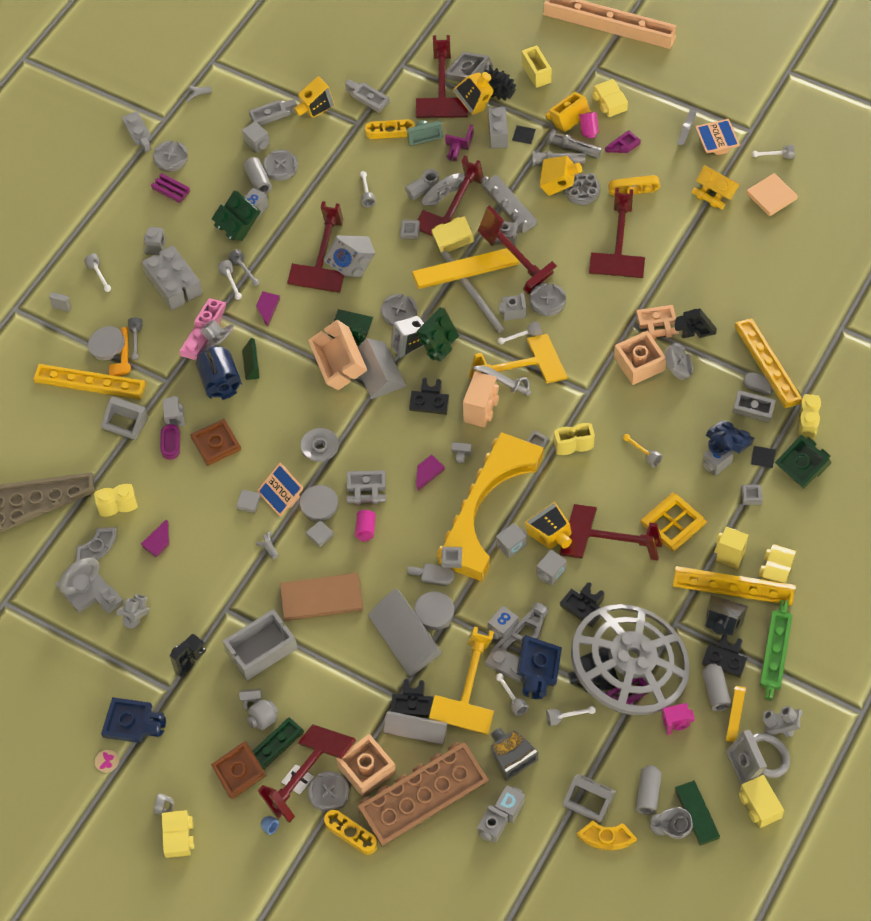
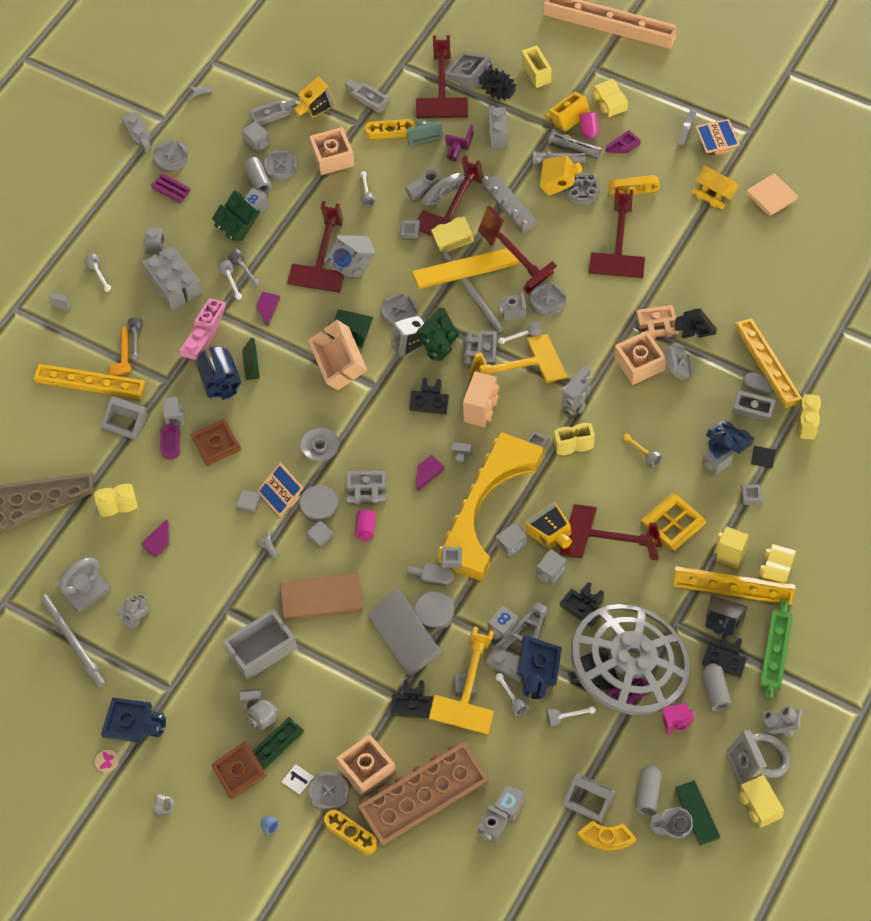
(91, 668): none -> light grey bar
(98, 545): light grey tile -> none
(106, 343): light grey tile -> none
(109, 600): light grey tile -> none
(176, 834): light yellow brick -> none
(183, 655): black plate -> none
(213, 332): light grey wheel -> none
(321, 741): dark red piece -> none
(331, 151): none -> light nougat brick
(381, 373): light grey slope -> none
(415, 727): light grey tile -> none
(460, 682): none -> light grey tile
(475, 92): torso -> none
(486, 345): none -> light grey plate
(510, 230): light grey brick -> none
(512, 752): dark grey torso -> none
(513, 384): light grey sword -> none
(523, 134): black sticker -> none
(575, 393): none -> light grey plate
(735, 715): yellow beam -> none
(787, 152): hinge -> none
(803, 461): dark green plate -> none

